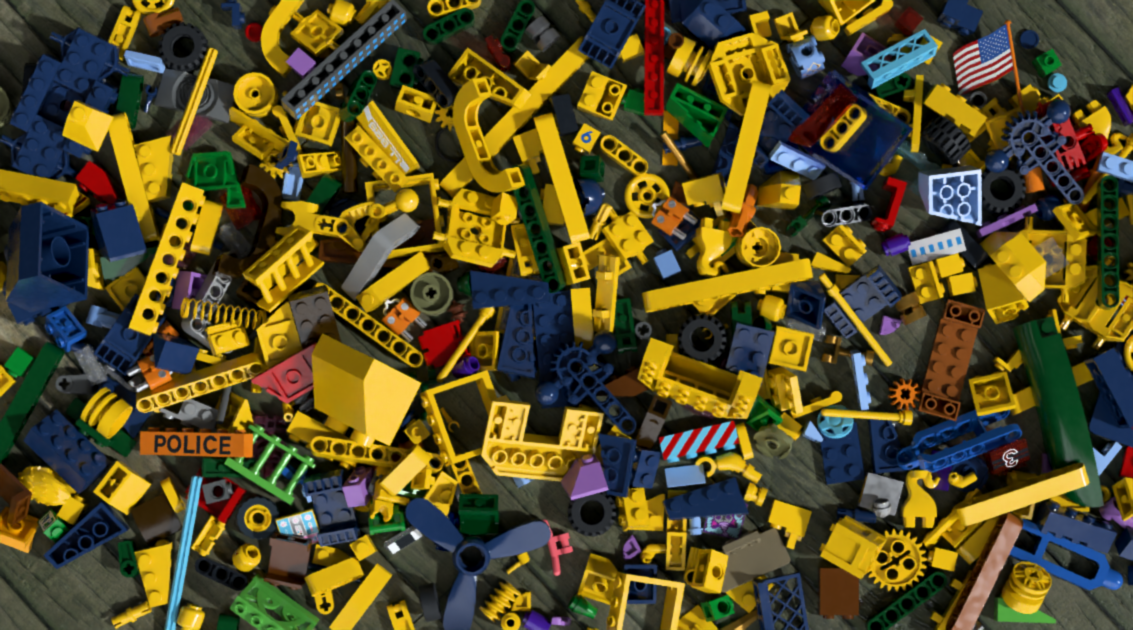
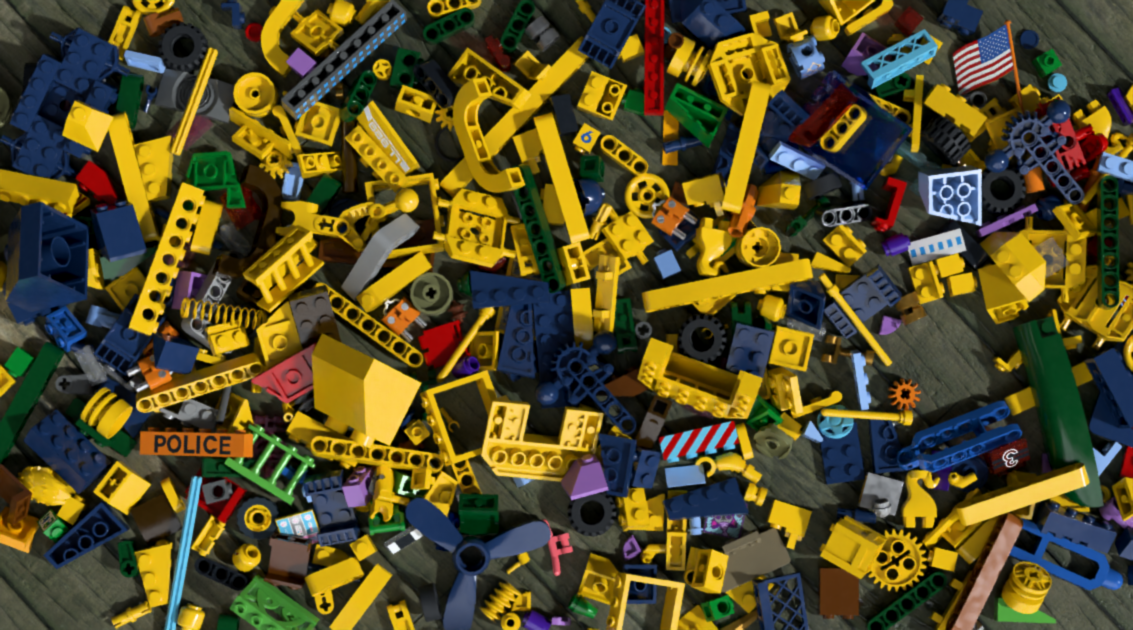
(288, 155): dark blue plate -> none
(404, 470): yellow beam -> none
(443, 263): dark brown piece -> none
(504, 209): yellow brick -> none
(678, 155): pearl gold bar -> none
(950, 359): dark orange slope -> none
(991, 393): yellow plate -> none

